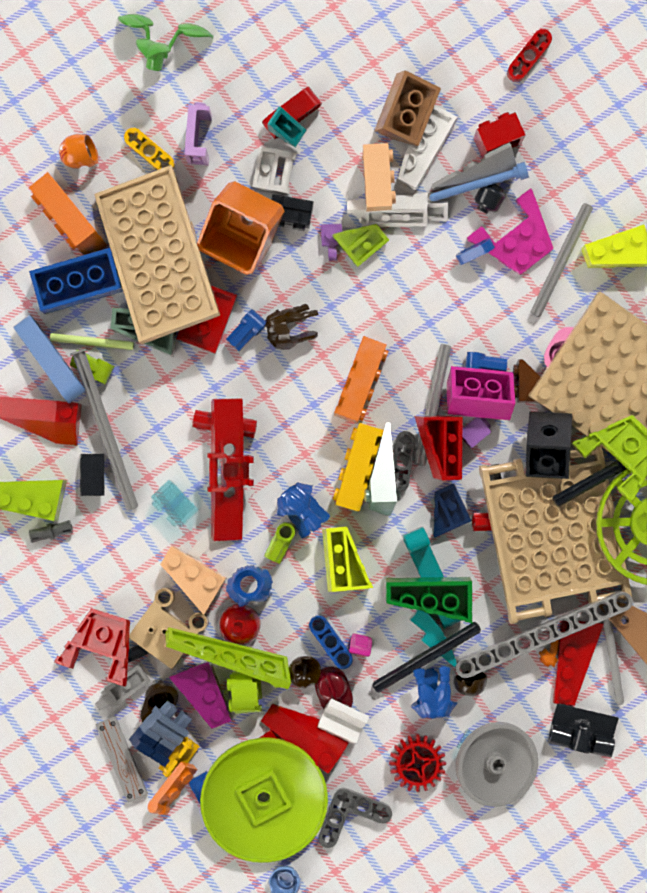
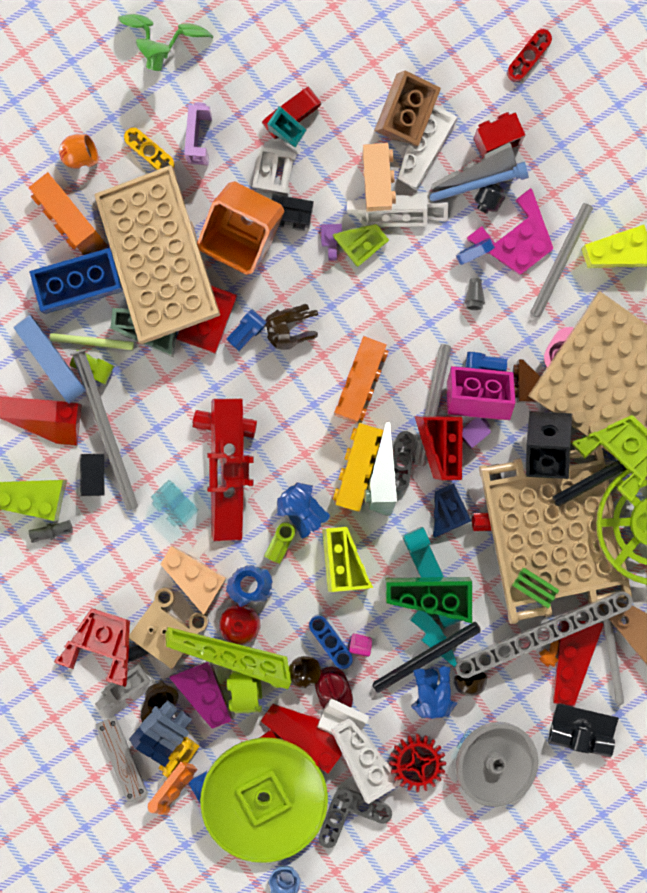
(364, 761): none -> white wing
(475, 296): none -> dark grey cone
(550, 597): none -> bright green tile

